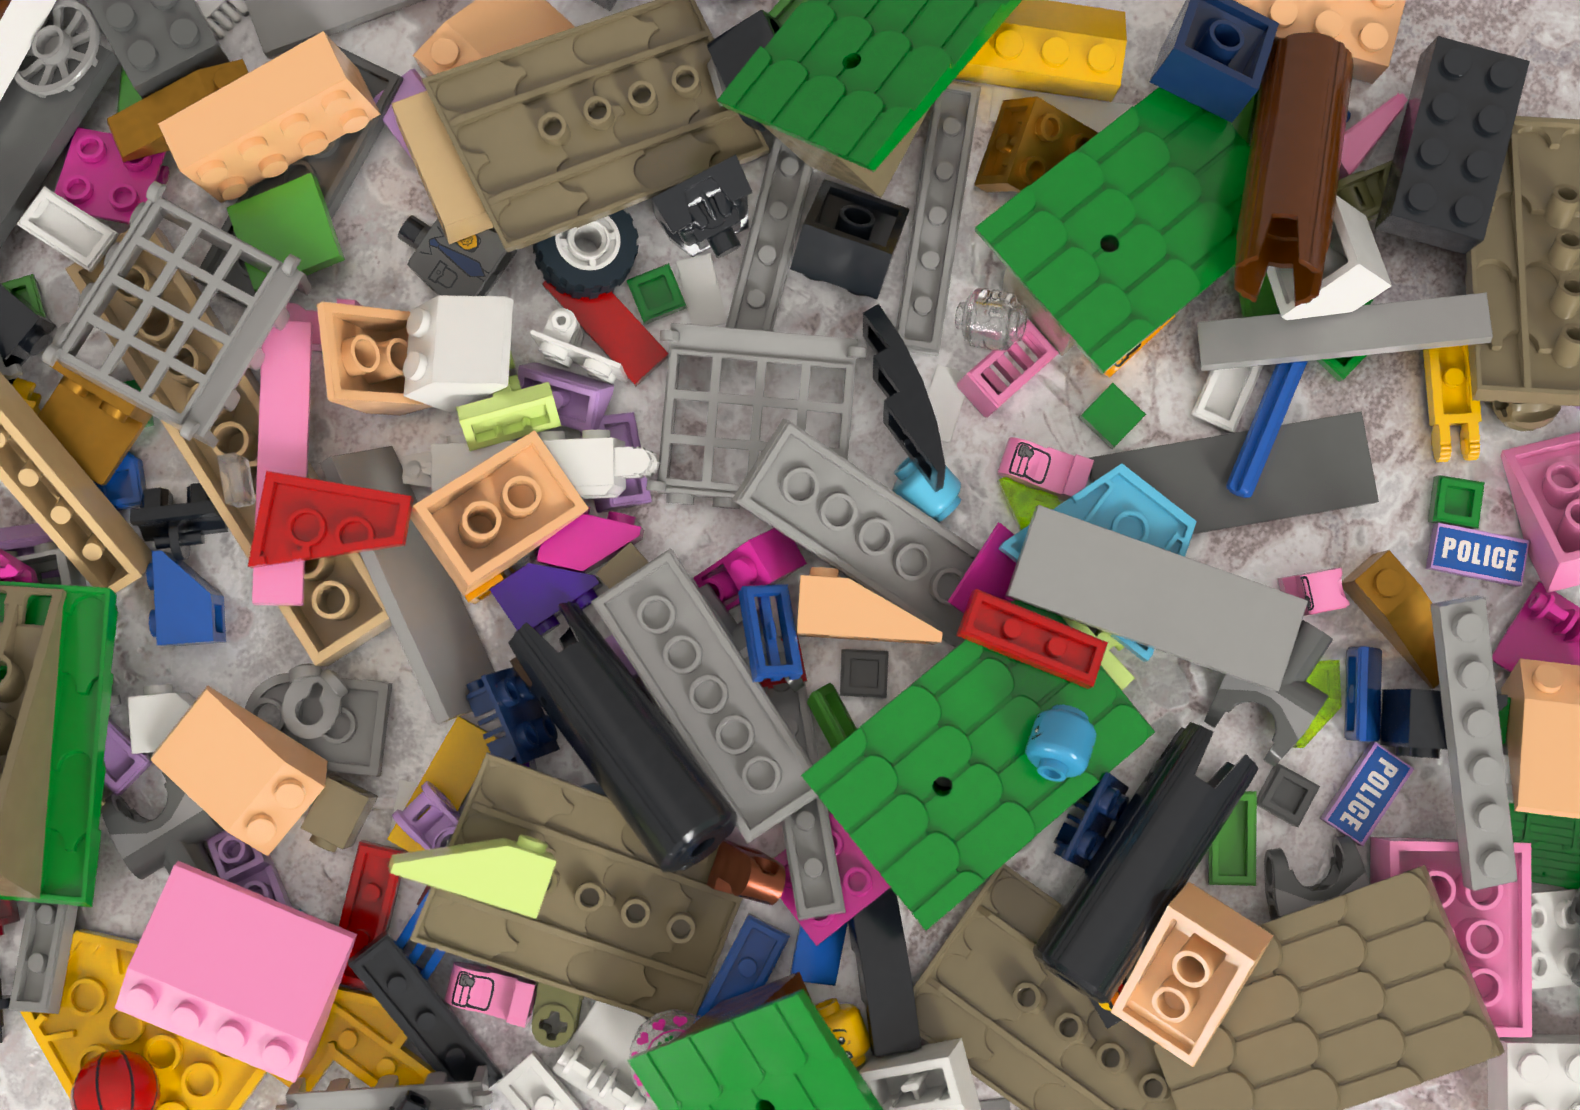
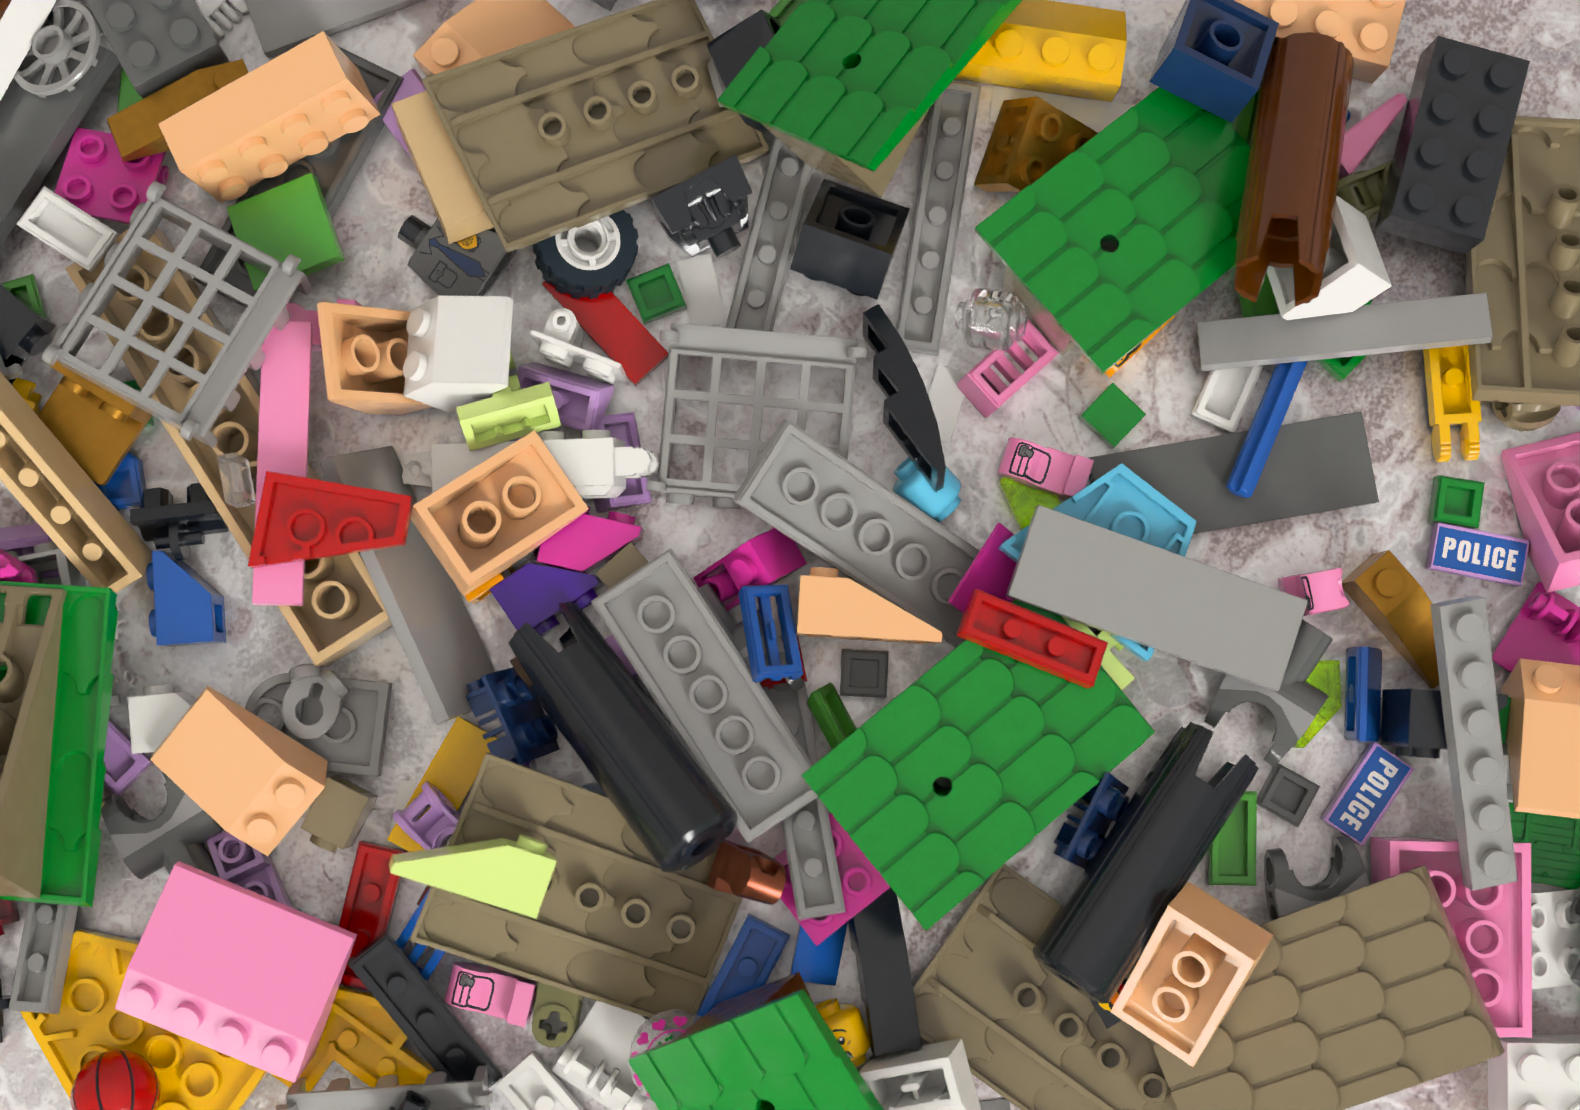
(1061, 742): dark azure head -> none

